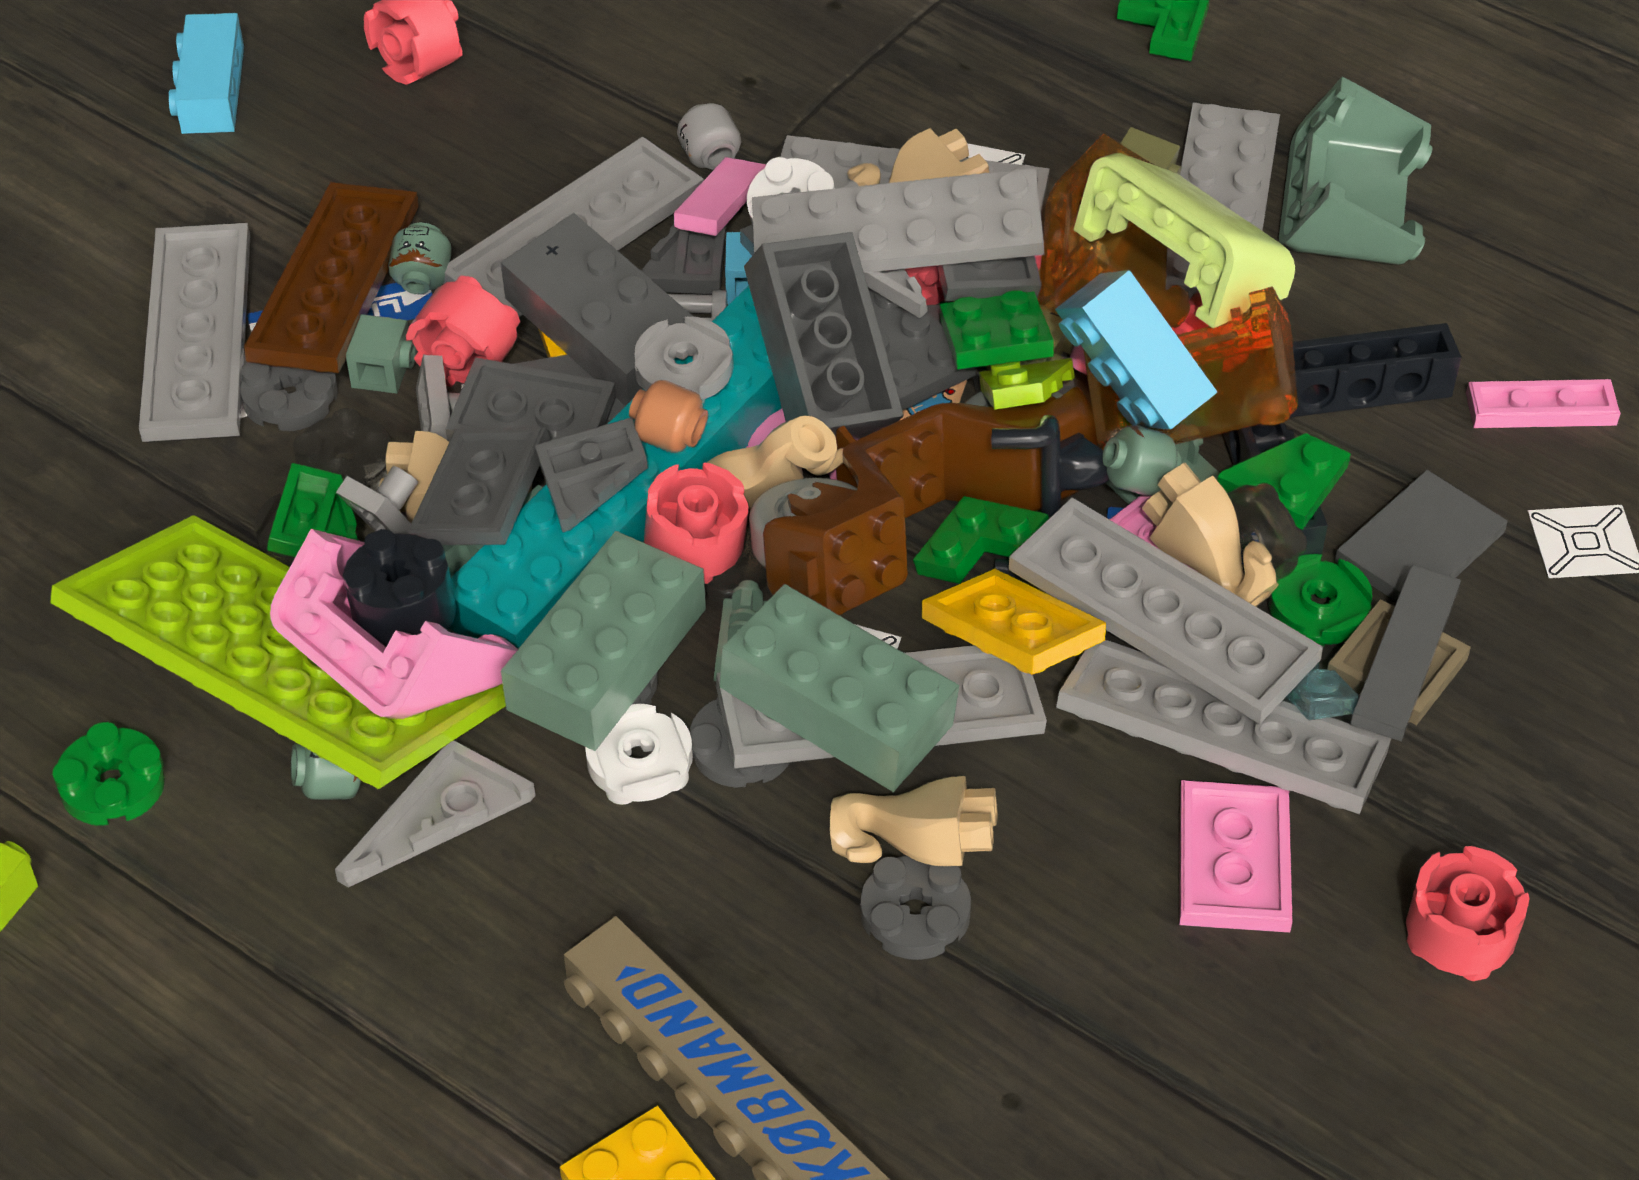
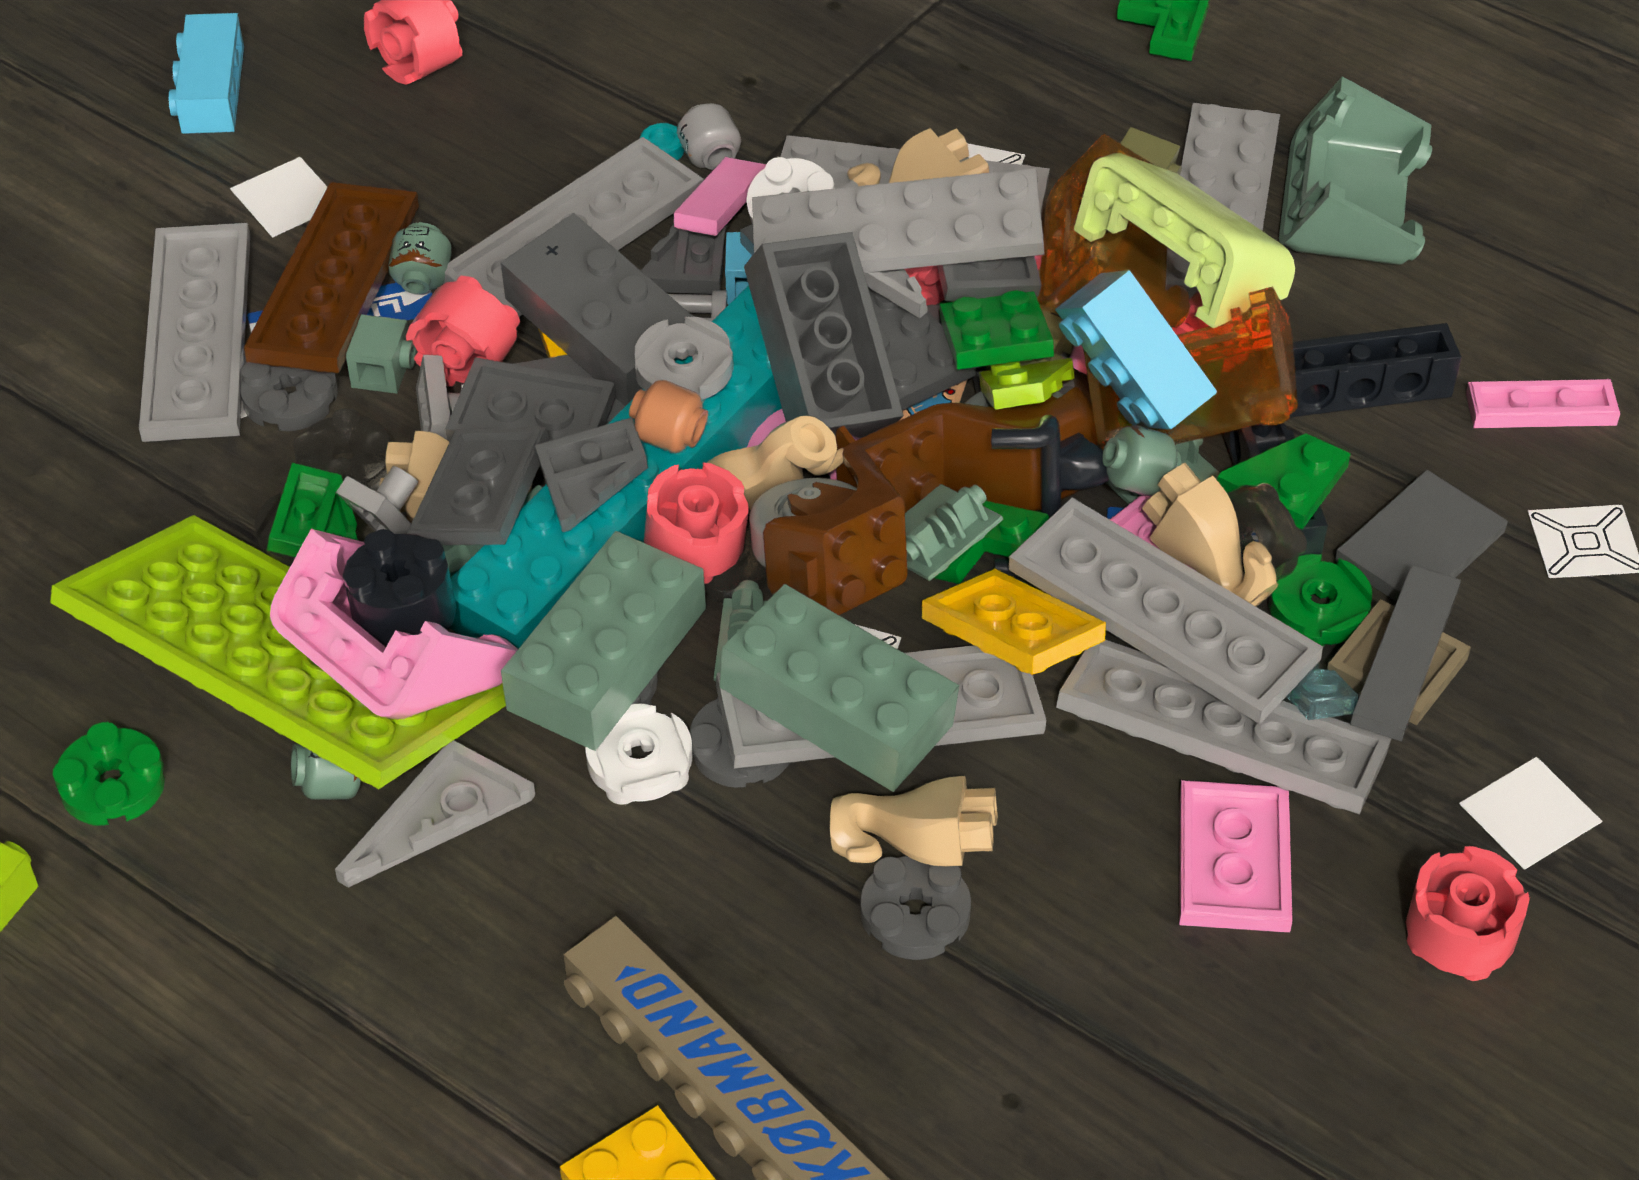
(282, 196): none -> white sticker
(665, 138): none -> teal tile
(945, 527): none -> sand green hinge
(1530, 813): none -> white sticker

